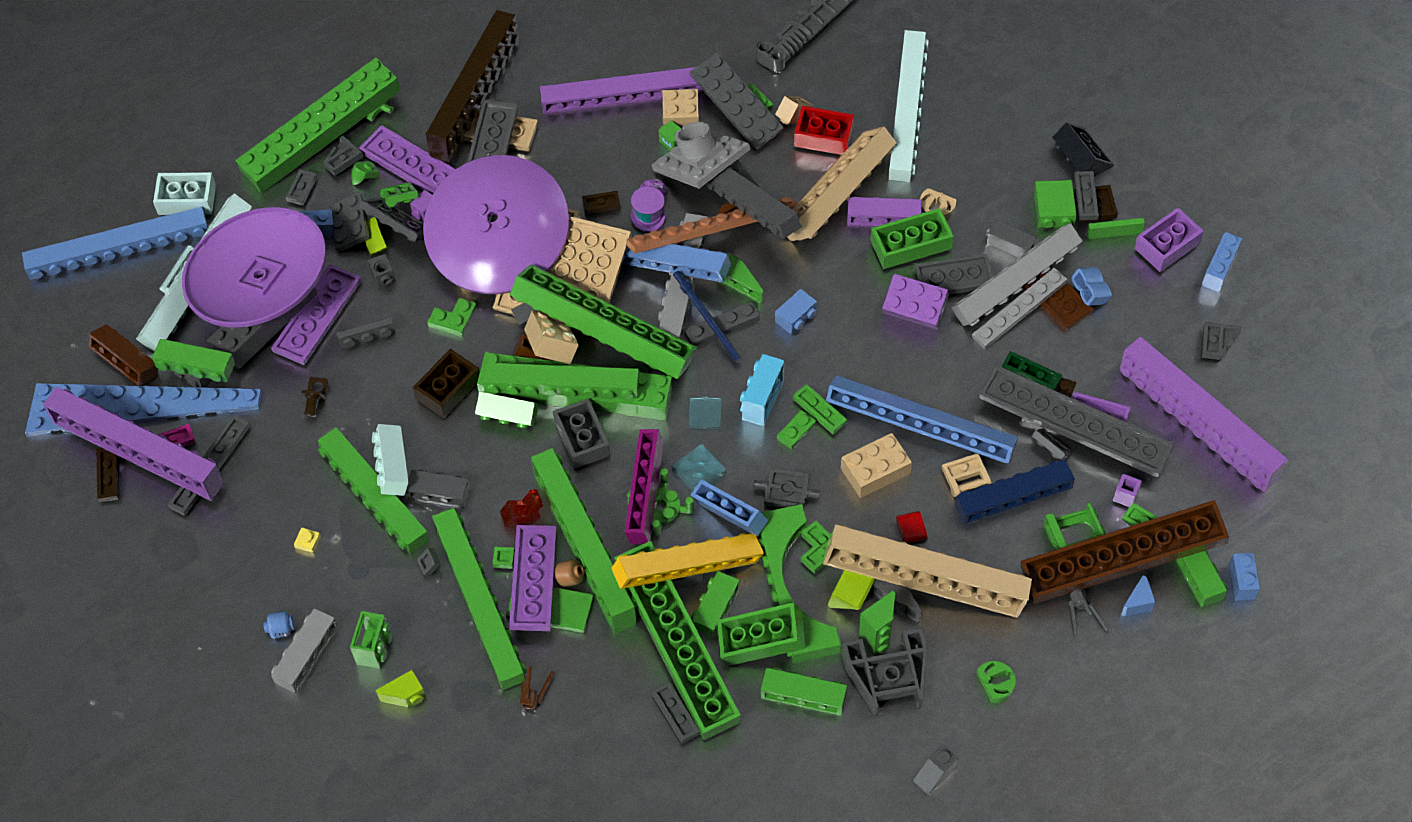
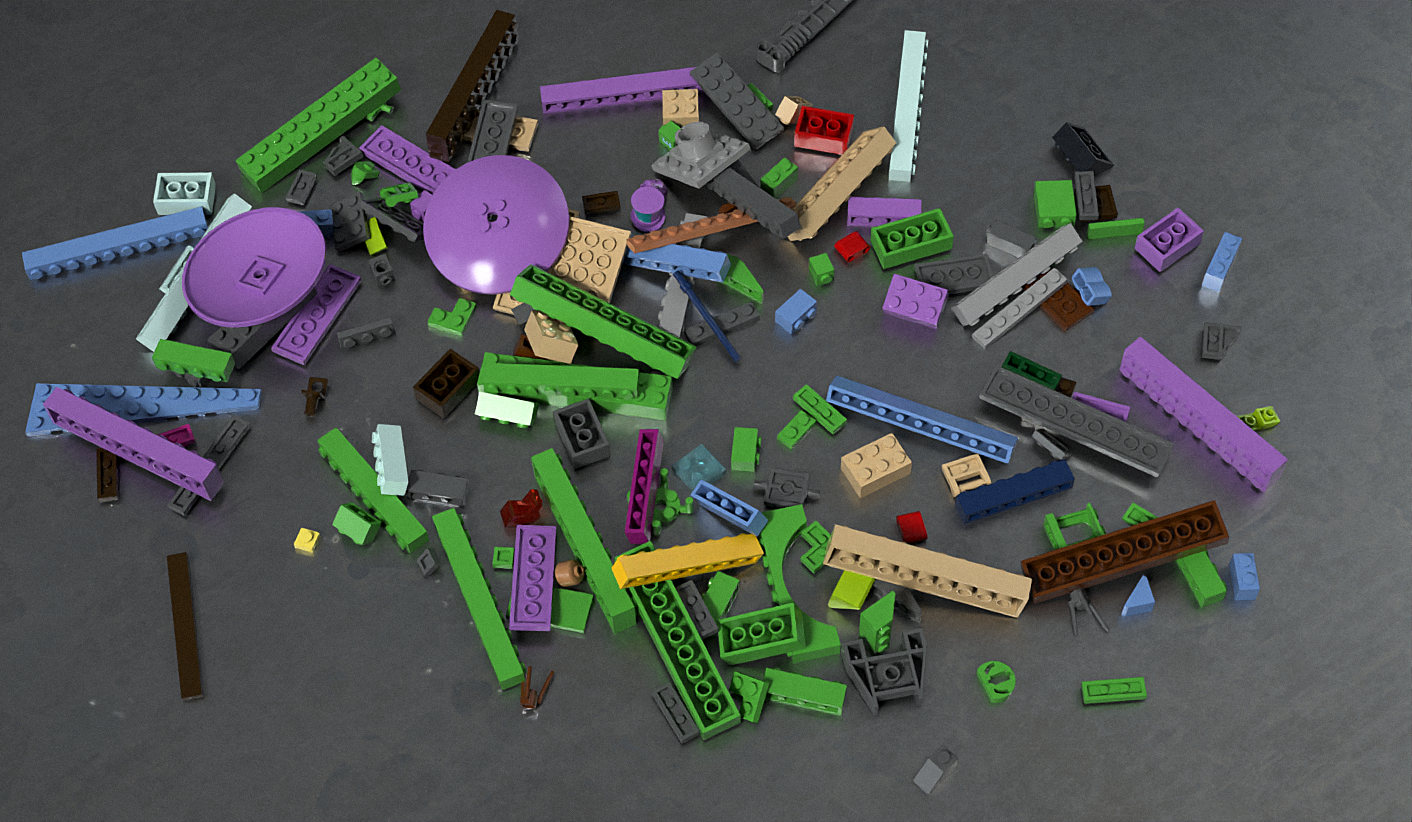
(122, 355): reddish brown brick -> none
(184, 627): none -> dark brown tile
(279, 624): medium blue head -> none
(304, 650): light grey brick -> none
(356, 523): none -> bright green brick
(374, 643): bright green piece -> none
(402, 691): lime slope -> none
(697, 609): none -> dark grey plate
(705, 413): clear light blue piece -> none
(745, 449): none -> bright green brick
(753, 695): none -> bright green plate
(762, 389): medium azure brick -> none
(779, 178): none -> bright green brick
(821, 269): none -> bright green brick
(852, 246): none -> red piece
(930, 197): tan piece -> none
(1113, 690): none -> bright green plate
(1127, 490): medium lavender brick -> none
(1261, 418): none -> lime slope

